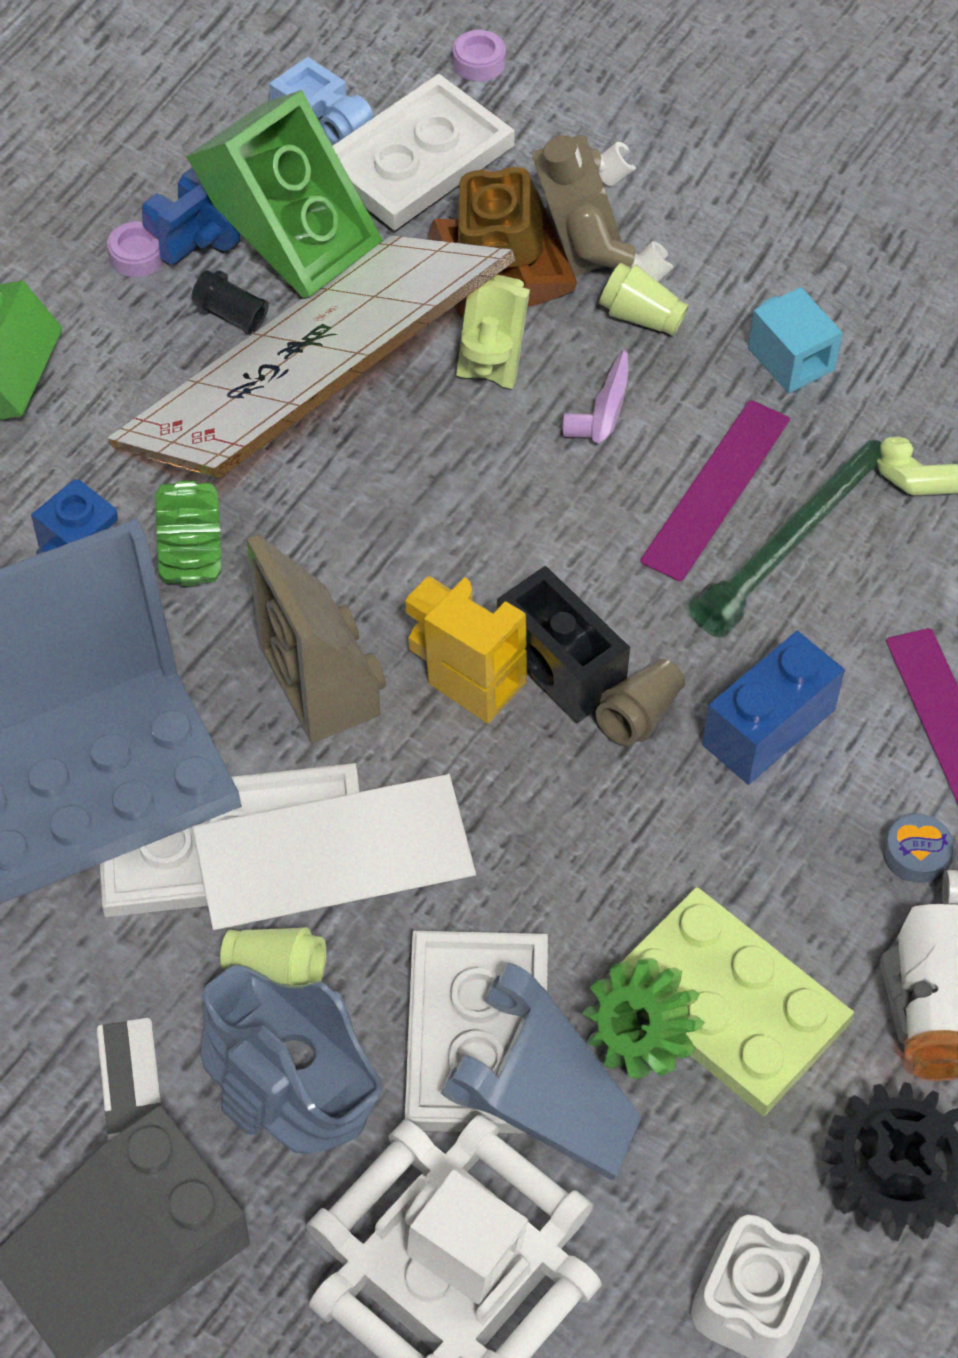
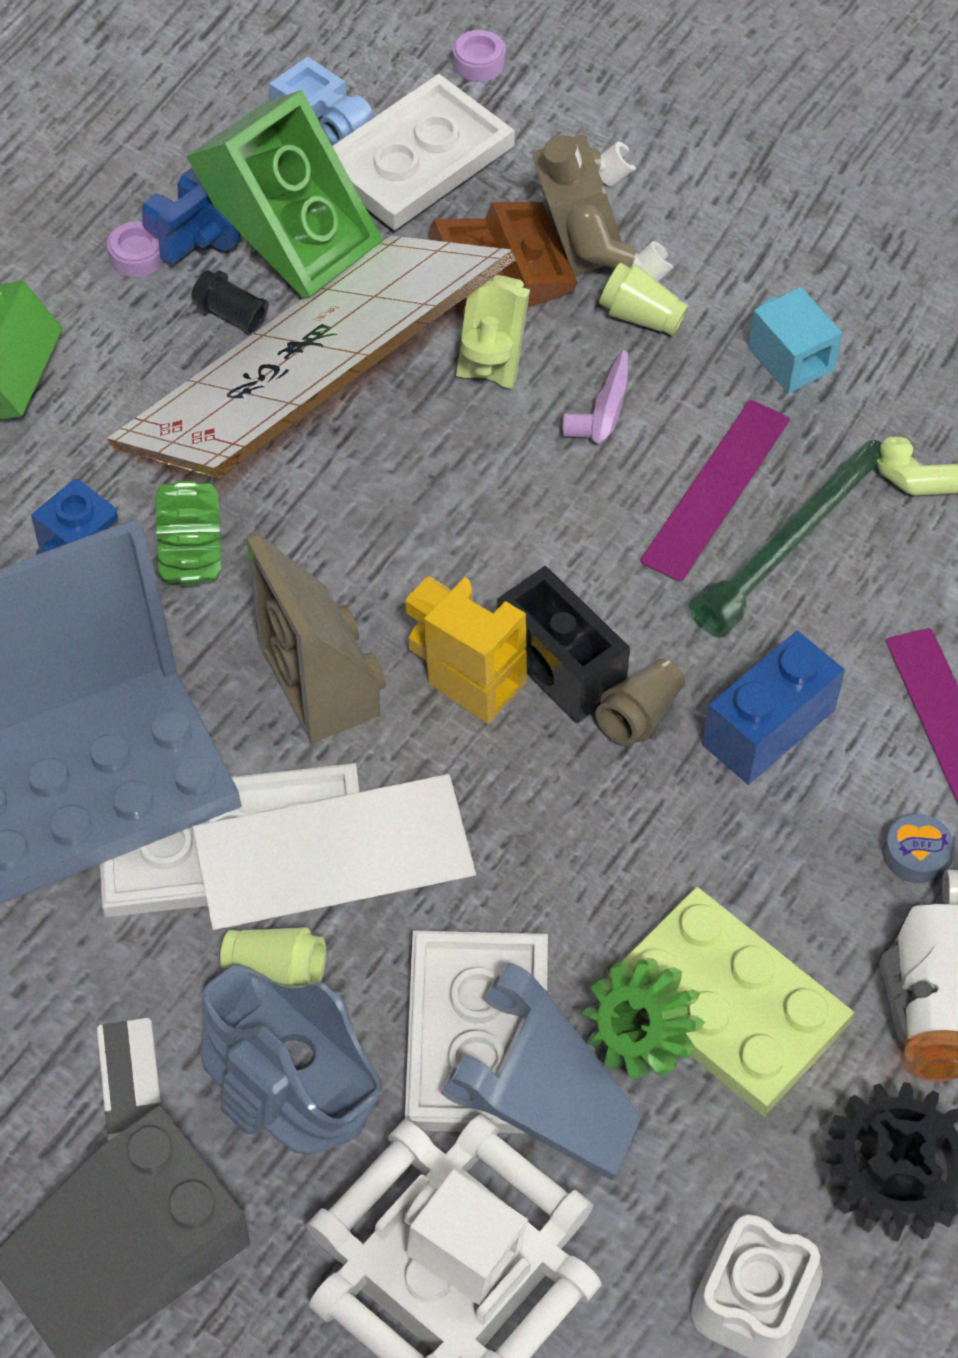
(501, 212): pearl gold piece -> none

